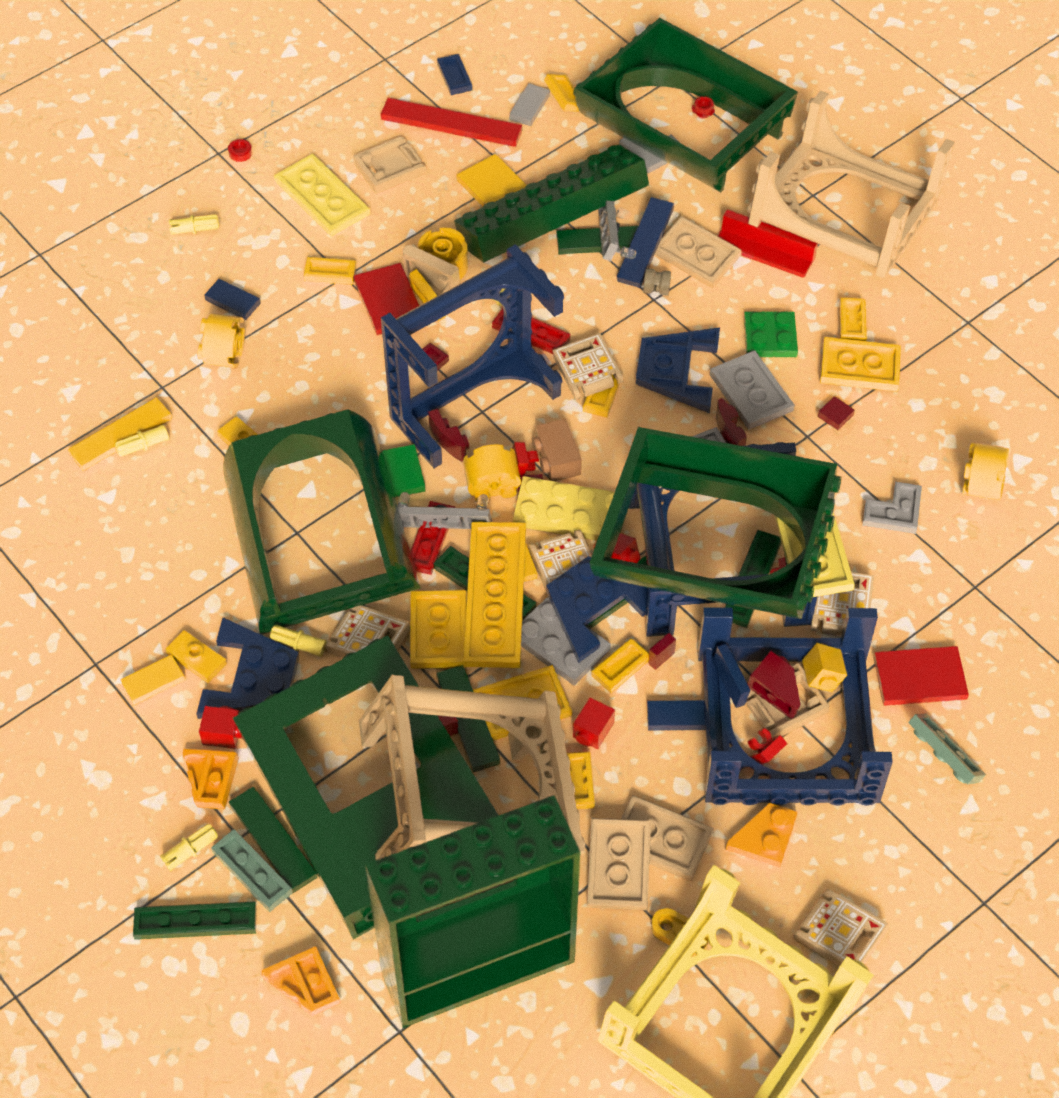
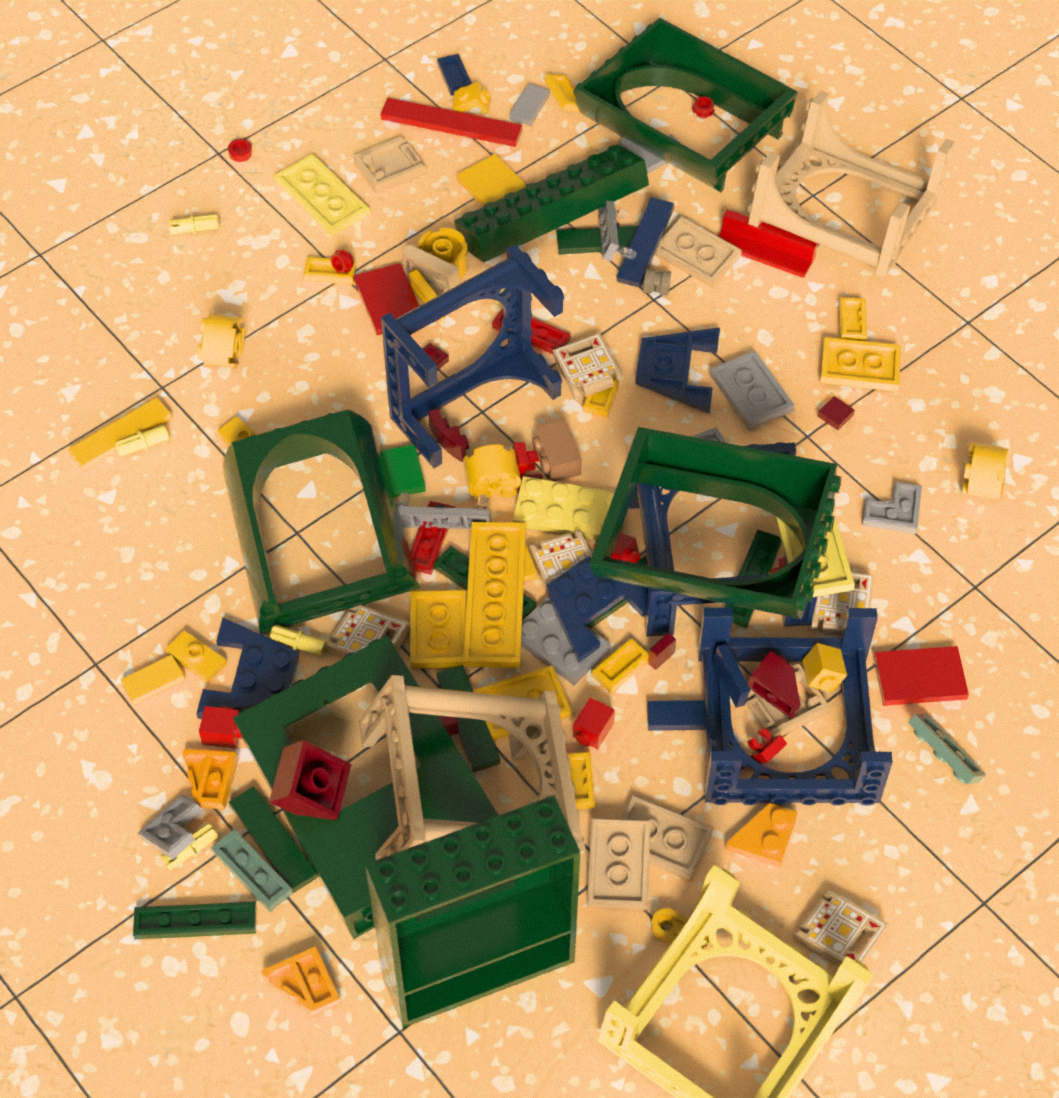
(167, 829): none -> light grey tile
(232, 299): dark blue tile -> none
(310, 781): none -> dark red slope
(342, 261): none -> red plate
(470, 97): none -> yellow bracket
(727, 423): dark red slope -> none
(771, 334): green plate -> none

